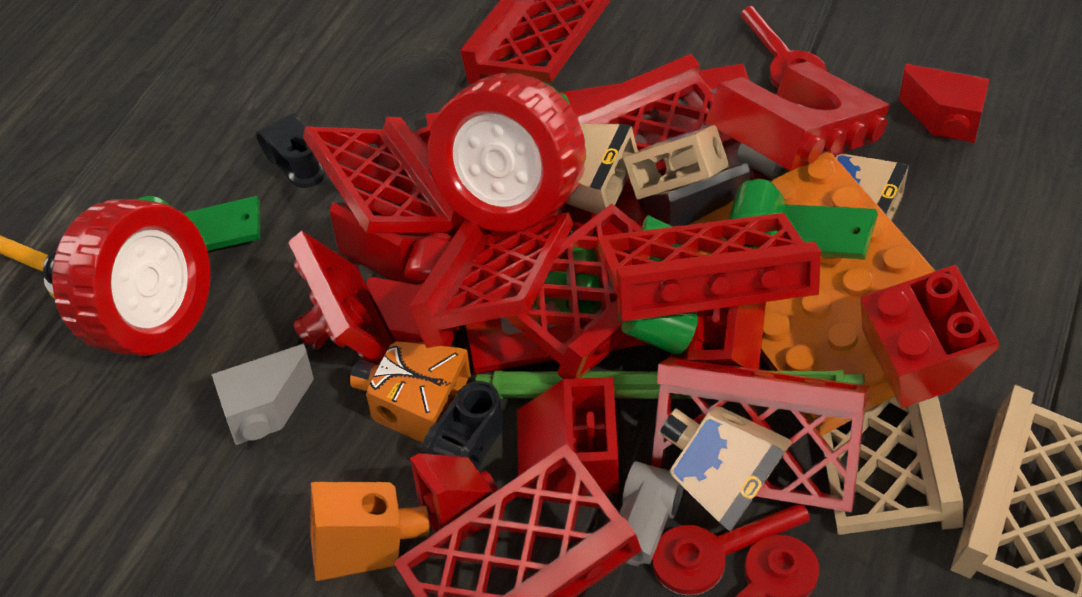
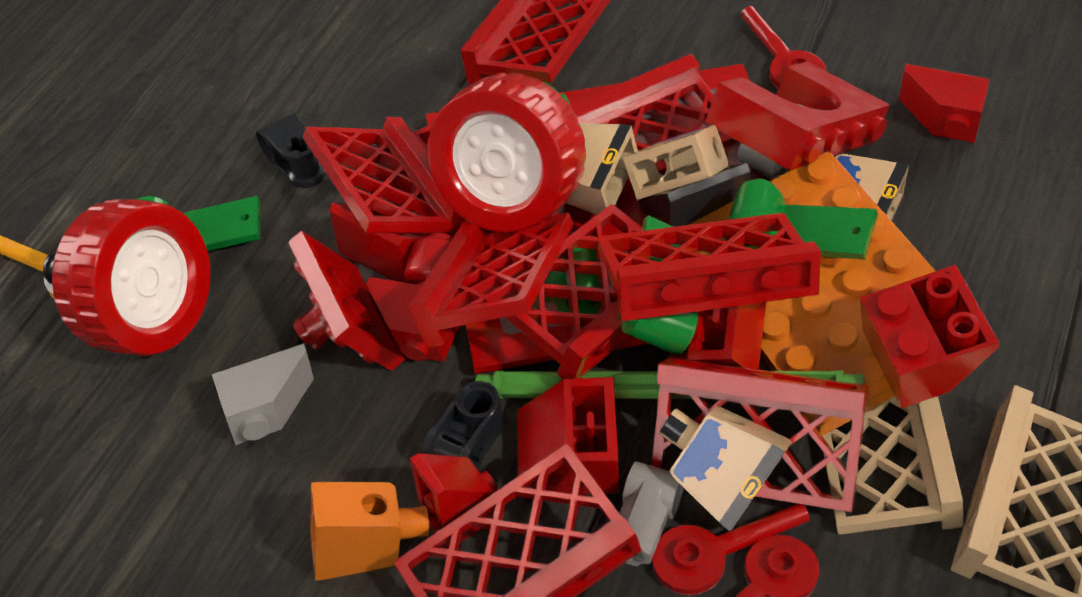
(412, 385): orange torso -> none

